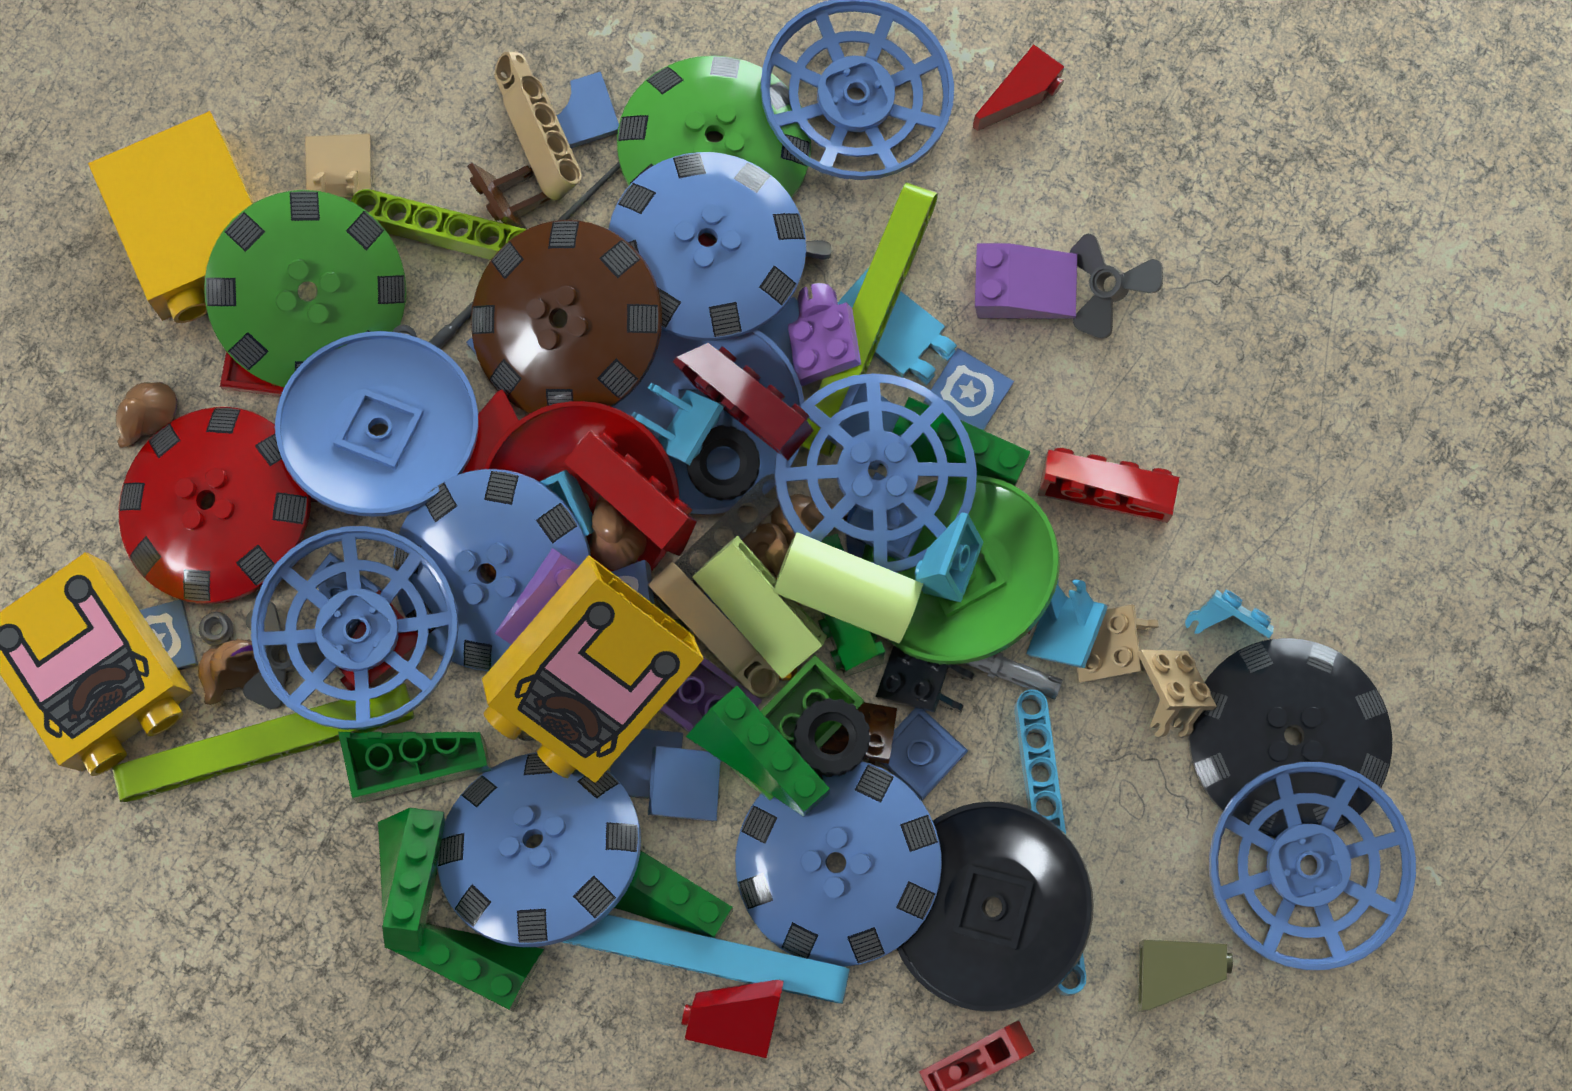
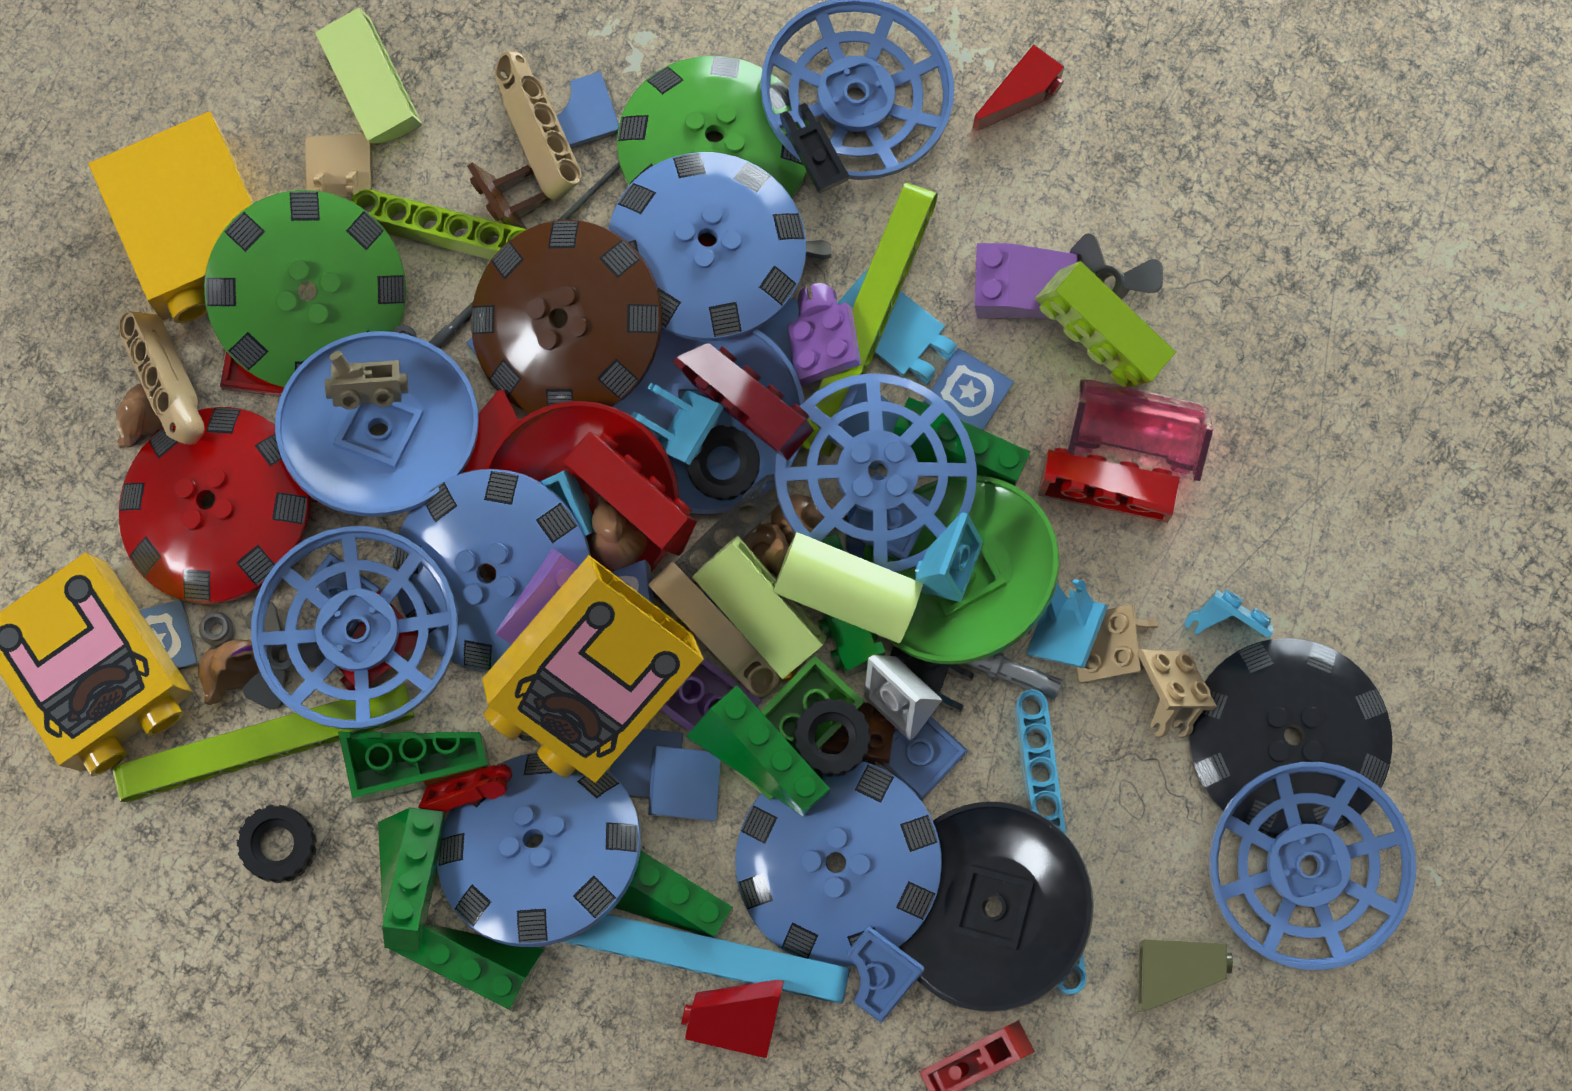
(162, 375): none -> tan piece
(254, 829): none -> black tyre
(364, 382): none -> dark tan brick
(368, 77): none -> yellowish green brick
(467, 788): none -> red hinge
(815, 150): none -> black hinge
(883, 971): none -> medium blue tile
(899, 694): none -> white slope
(1104, 325): none -> lime brick
(1142, 424): none -> clear pink windscreen

